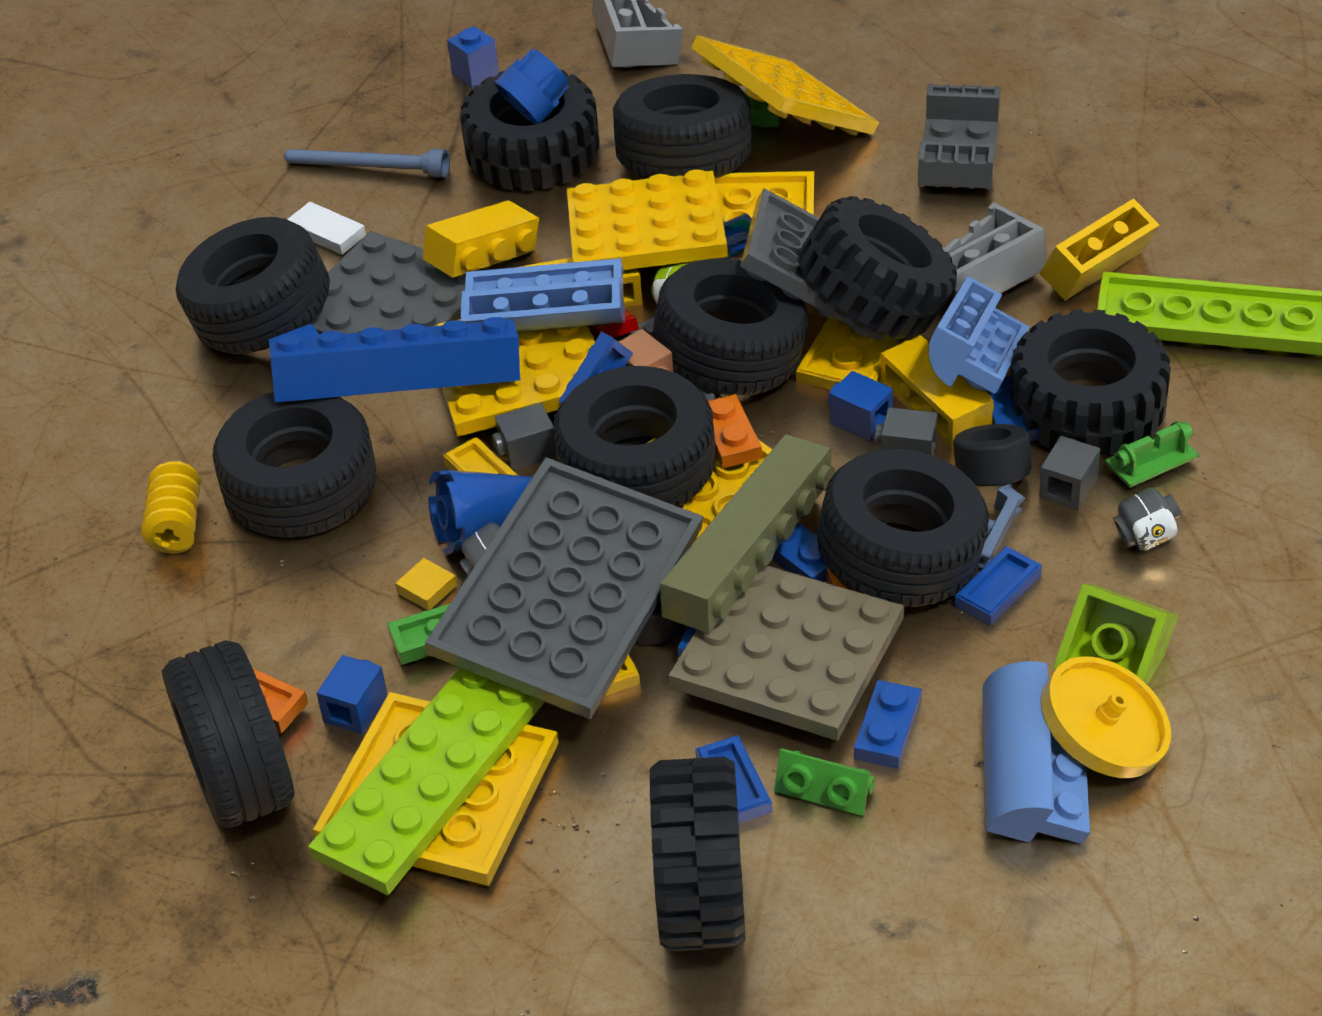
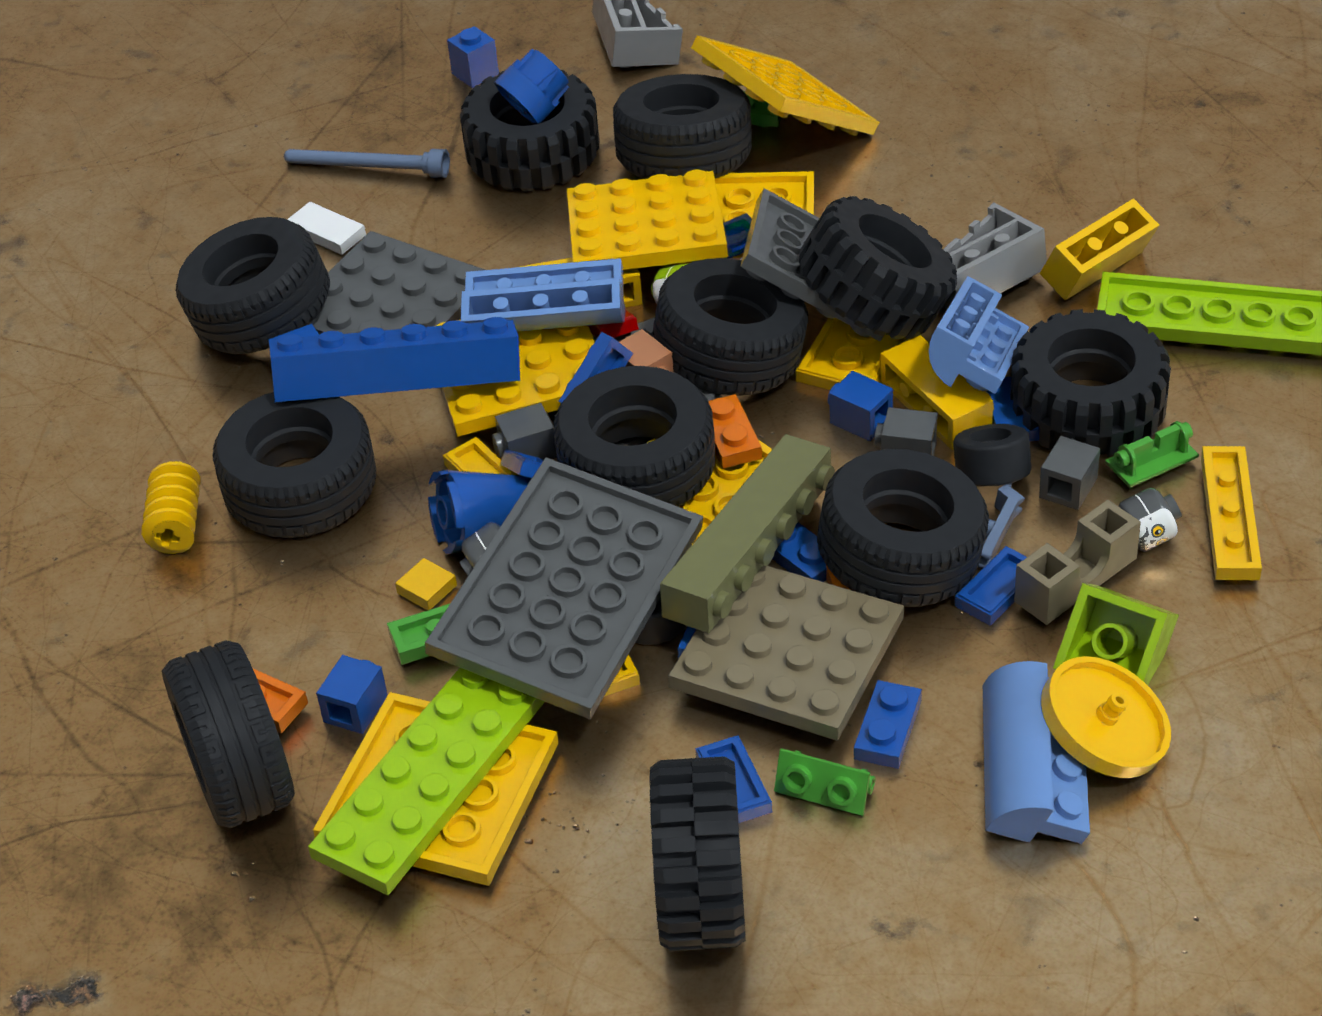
(480, 238): yellow brick -> none
(521, 463): none -> blue tile
(959, 136): dark grey plate -> none
(1103, 545): none -> dark tan arch
(1230, 513): none -> yellow plate

